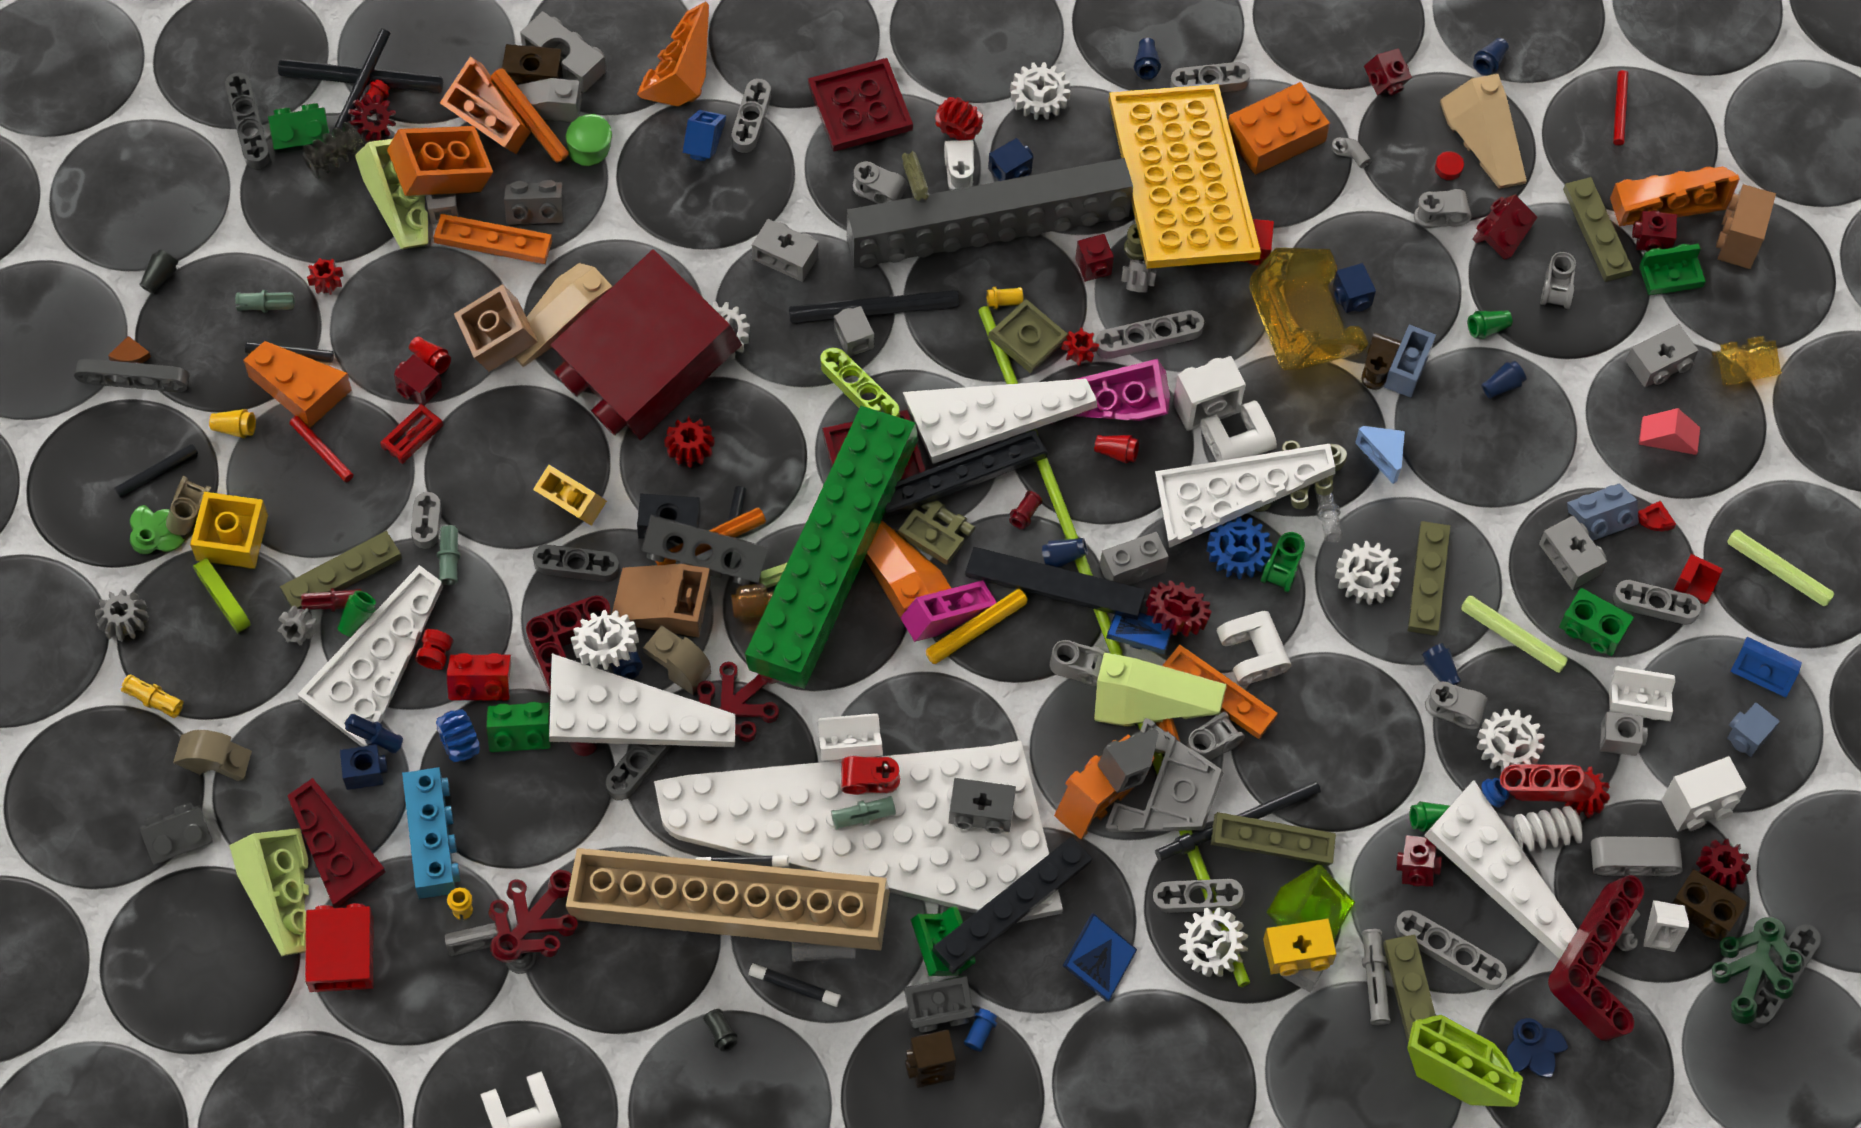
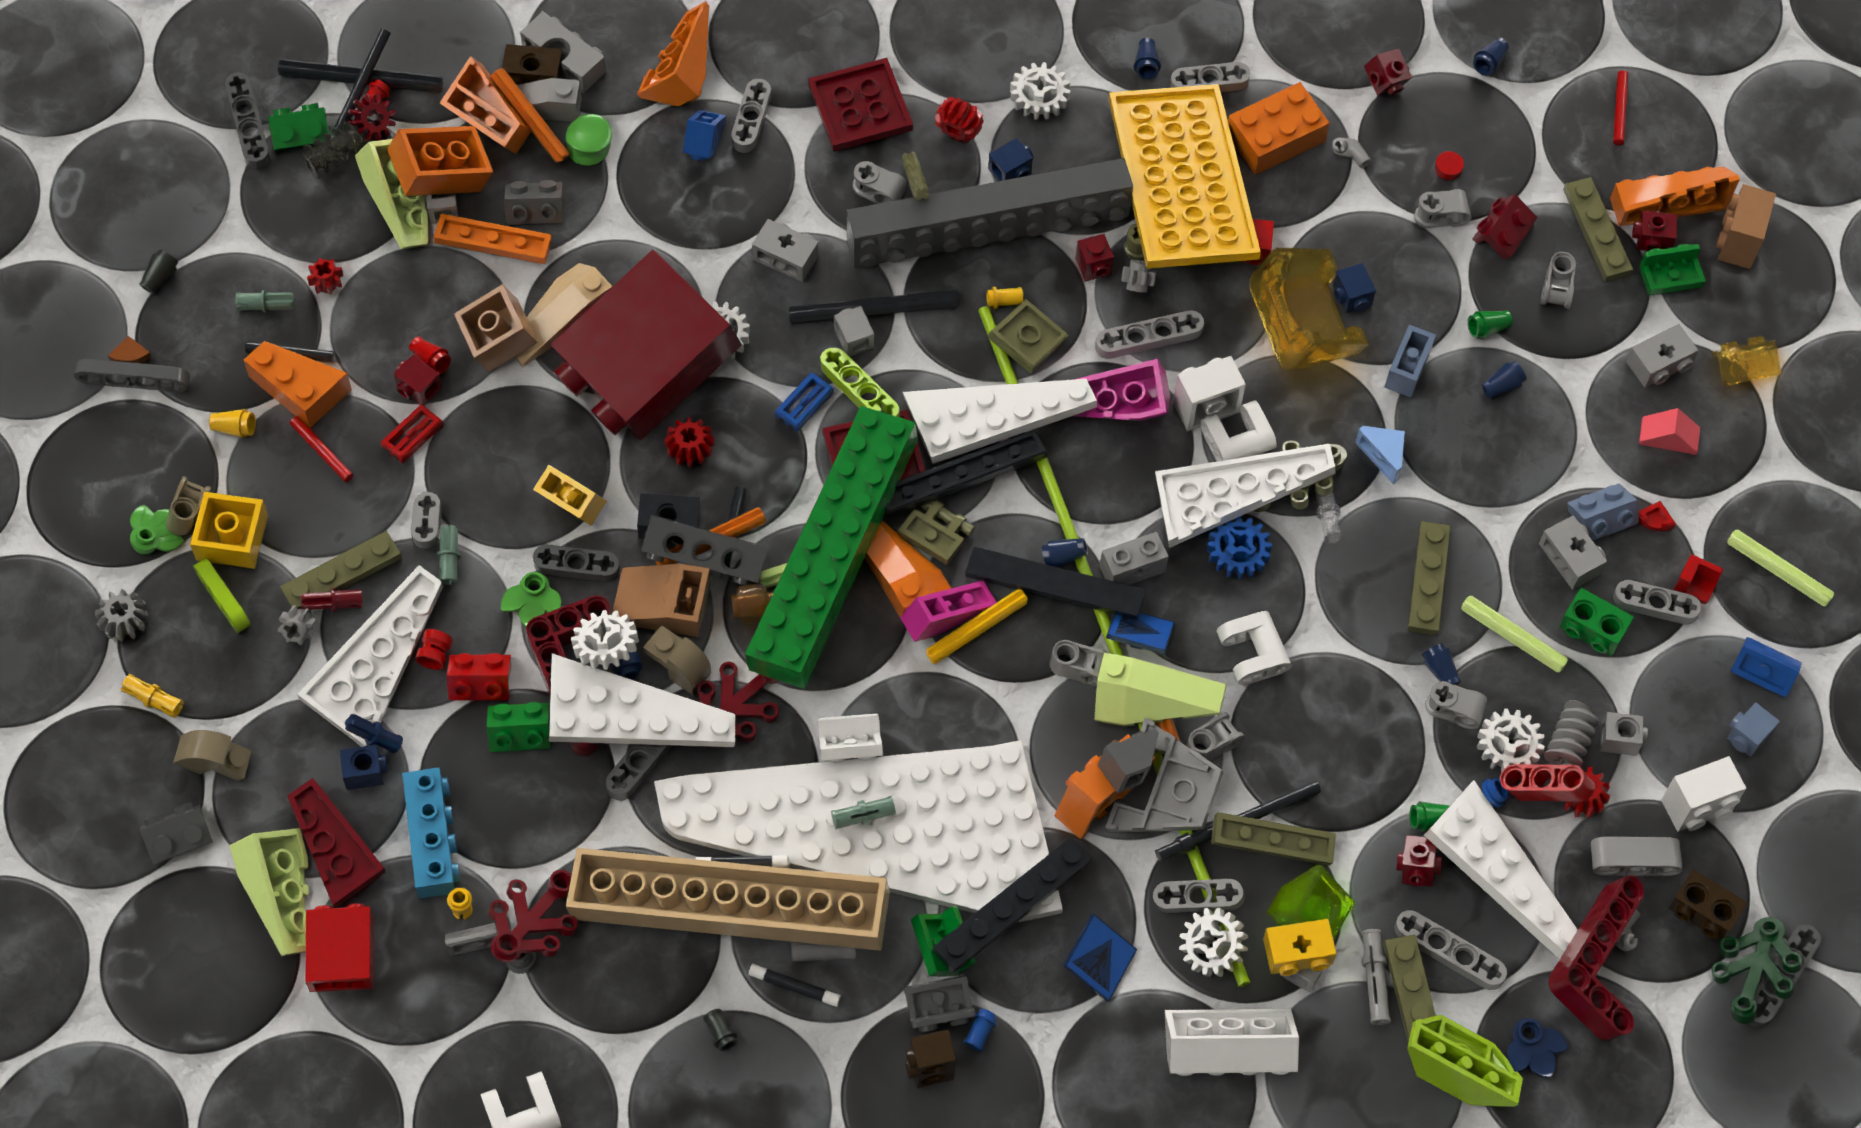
(156, 470): black bar -> none
(356, 612): green cone -> none
(457, 735): blue gear -> none
(529, 602): none -> bright green plate
(789, 419): none -> blue tile
(866, 774): red piece -> none
(959, 163): white piece -> none
(995, 797): dark grey brick -> none
(1022, 514): dark red pin -> none
(1080, 346): red gear -> none
(1120, 447): red cone -> none
(1178, 608): dark red gear -> none
(1231, 1041): none -> white slope
(1238, 703): orange plate -> none
(1283, 566): green piece -> none
(1360, 580): white gear -> none
(1379, 360): dark brown piece -> none
(1484, 122): tan wedge -> none
(1546, 827): white piece -> none
(1572, 734): none -> light grey piece
(1641, 693): white bracket -> none
(1666, 926): white slope -> none
(1734, 863): dark red gear -> none

